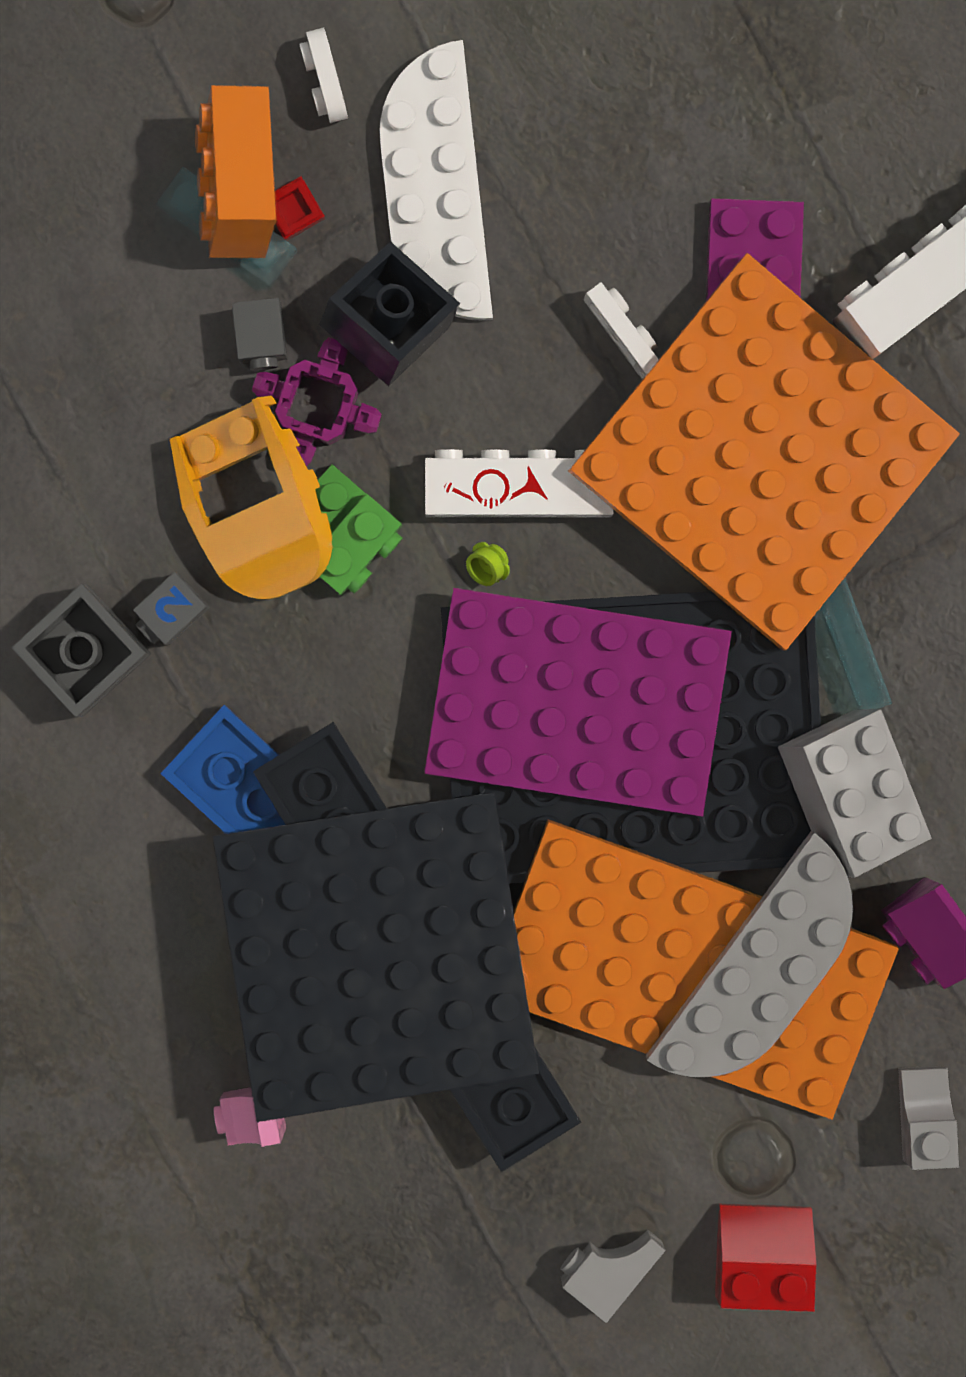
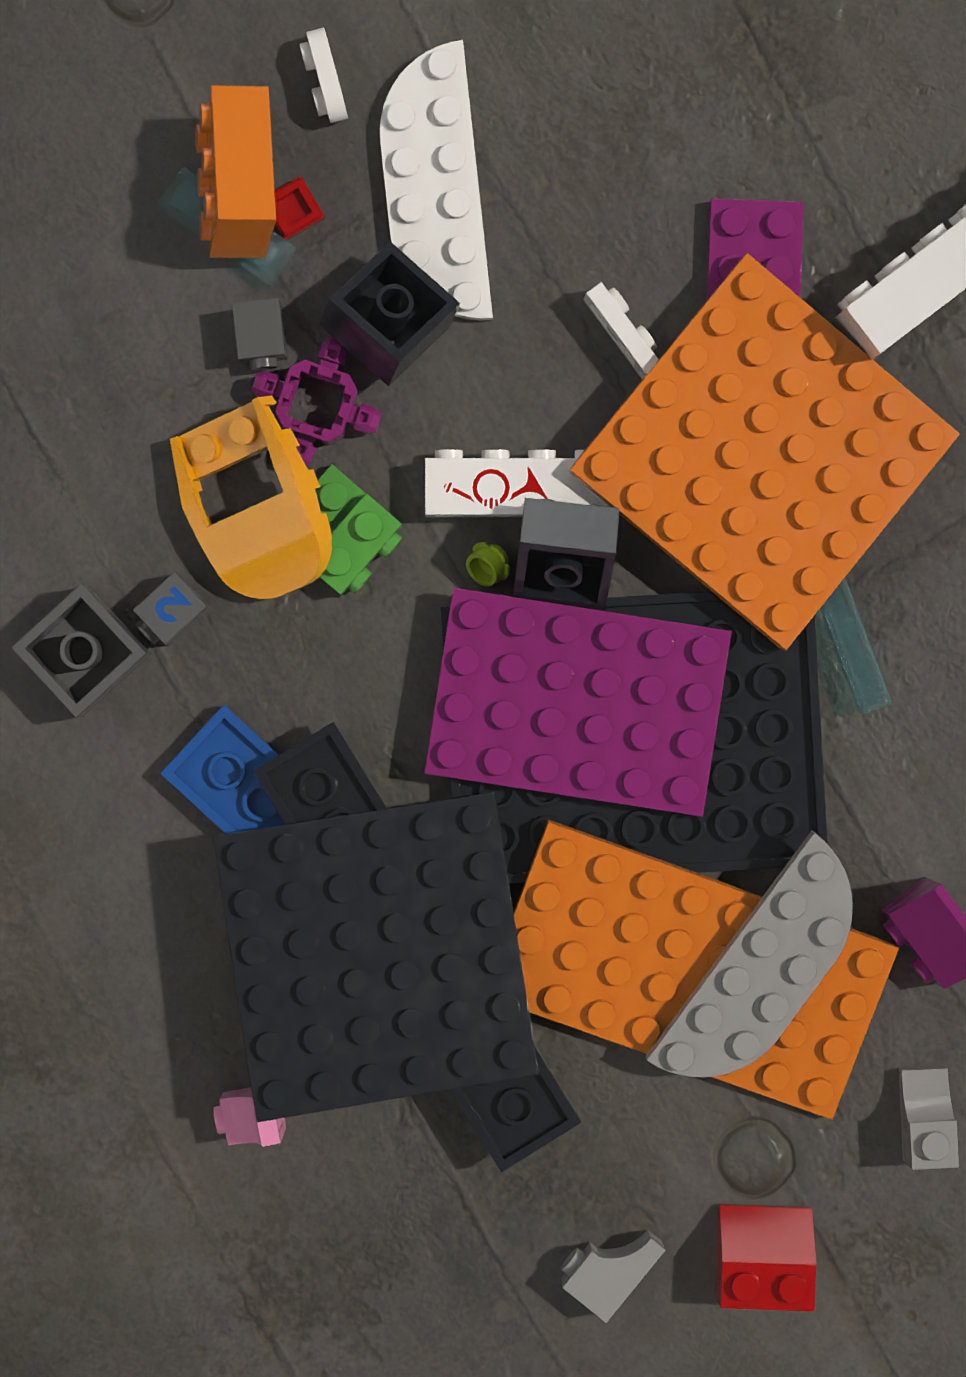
(566, 553): none -> black brick
(856, 790): light grey brick -> none

